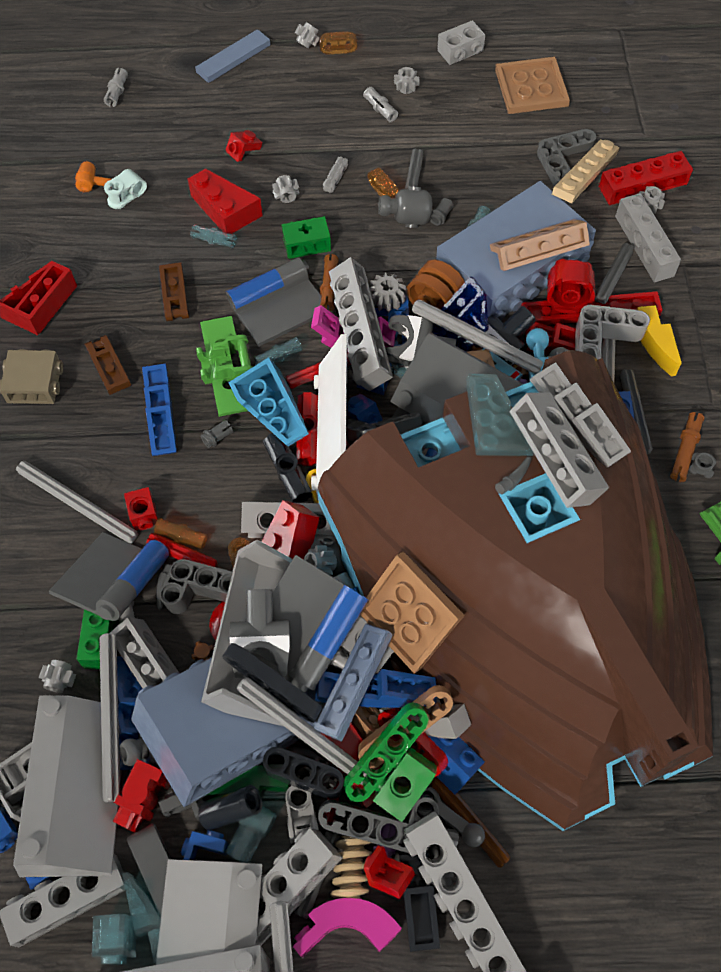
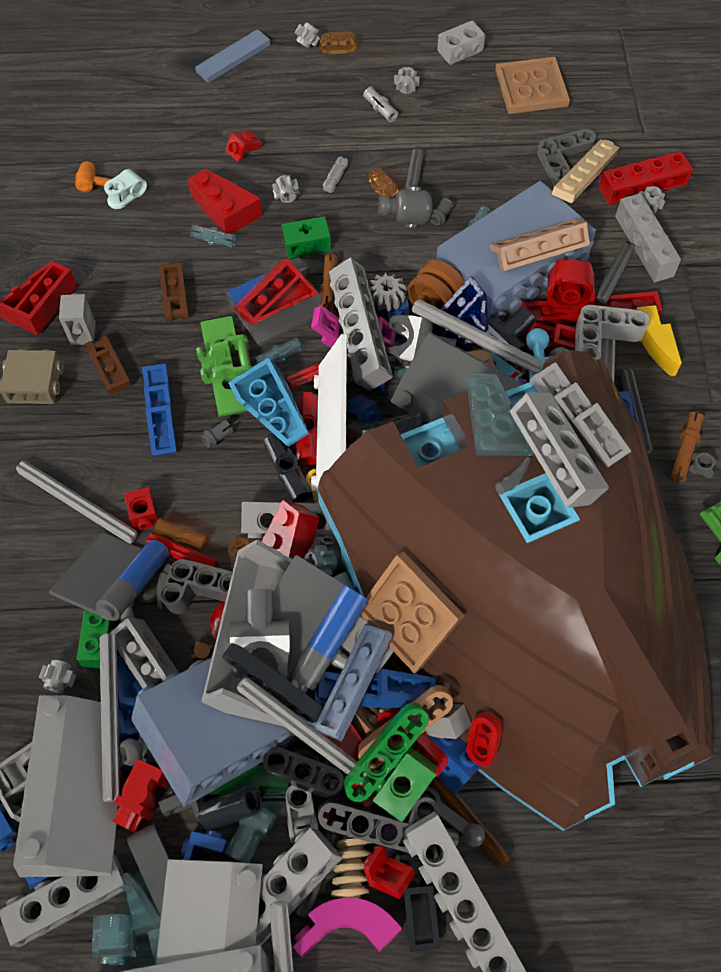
(77, 319): none -> light grey brick
(115, 87): light grey pin -> none
(274, 292): none -> red wedge
(484, 739): none -> red plate

